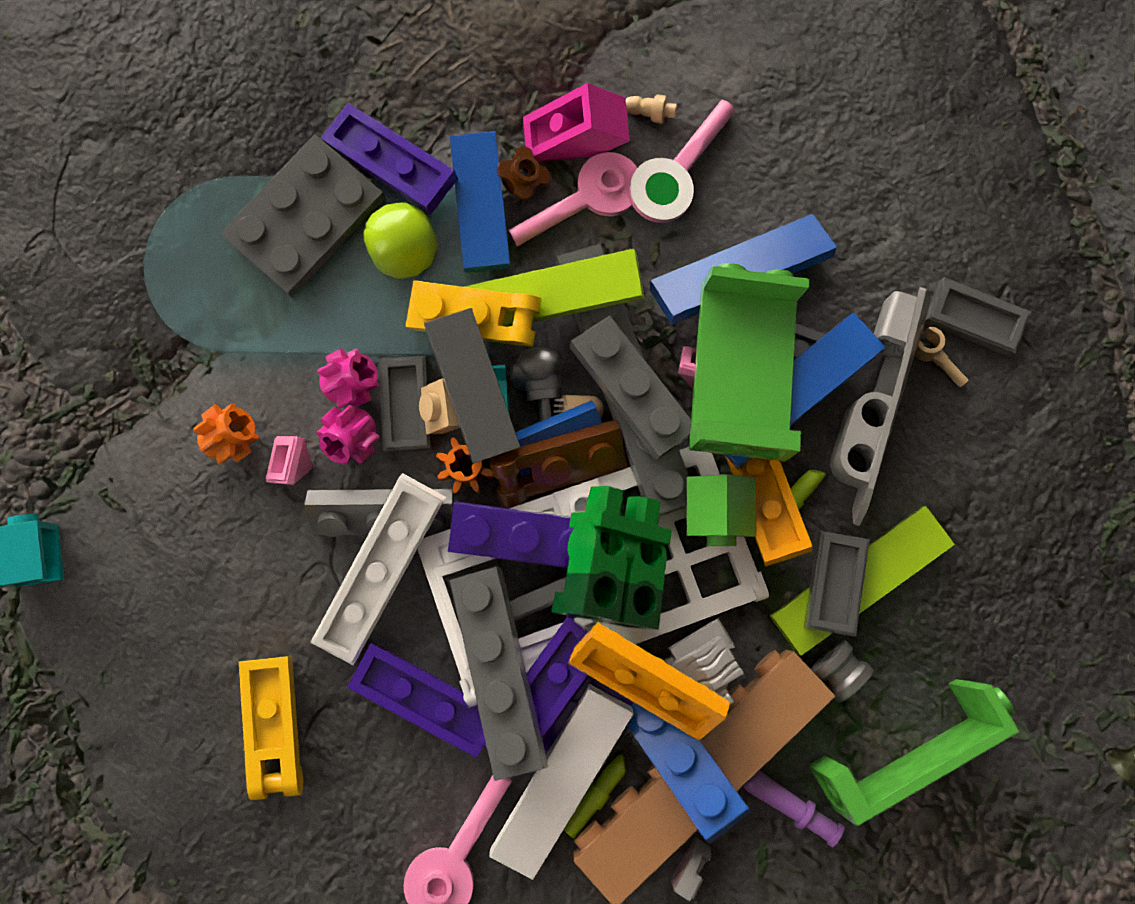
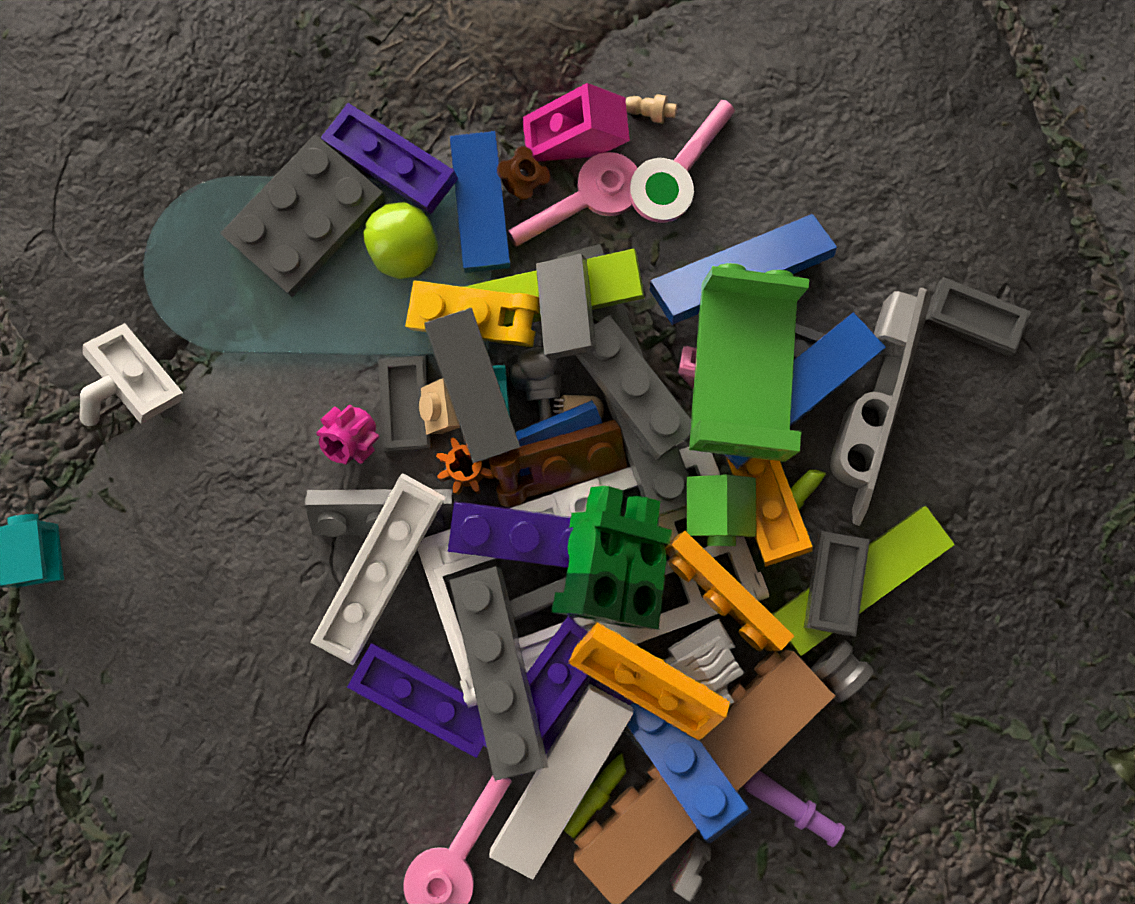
(128, 372): none -> white plate
(226, 433): orange gear -> none
(270, 726): yellow plate -> none
(288, 461): bright pink slope -> none
(348, 377): dark pink gear -> none
(565, 307): none -> tile
(726, 594): none -> light orange plate
(938, 356): tan hand -> none
(986, 726): bright green panel -> none

